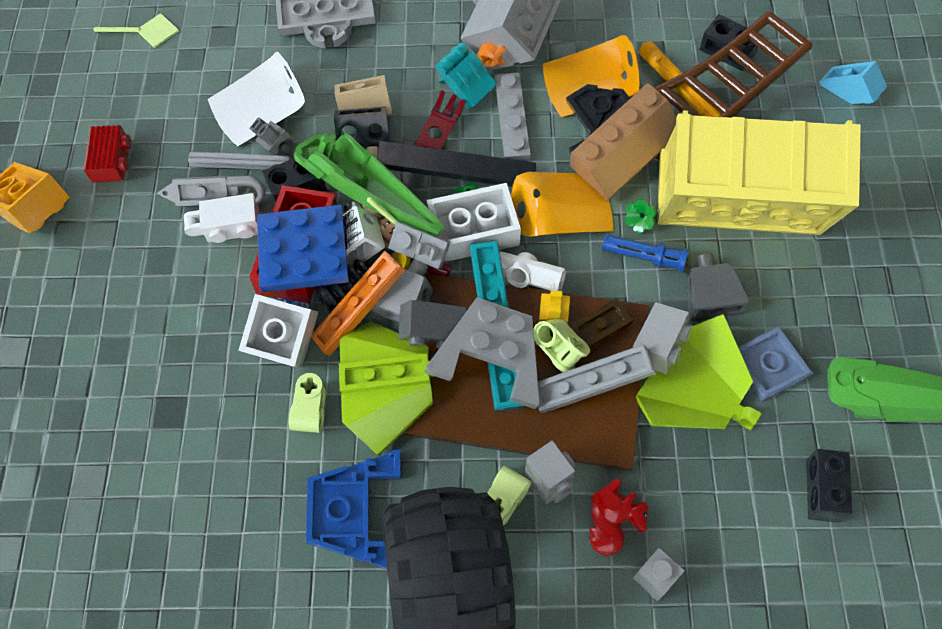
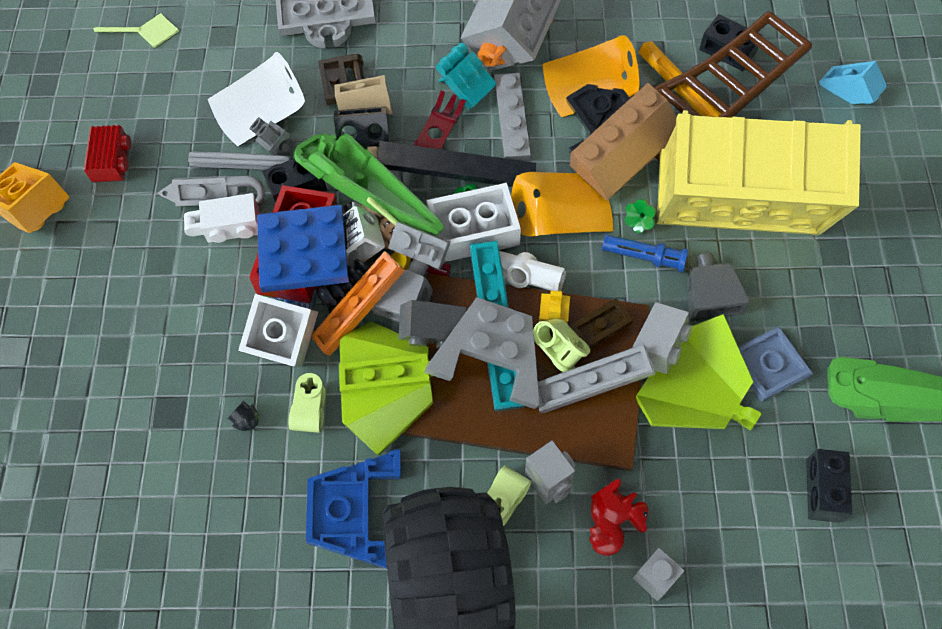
(244, 417): none -> black plate
(333, 73): none -> dark brown plate

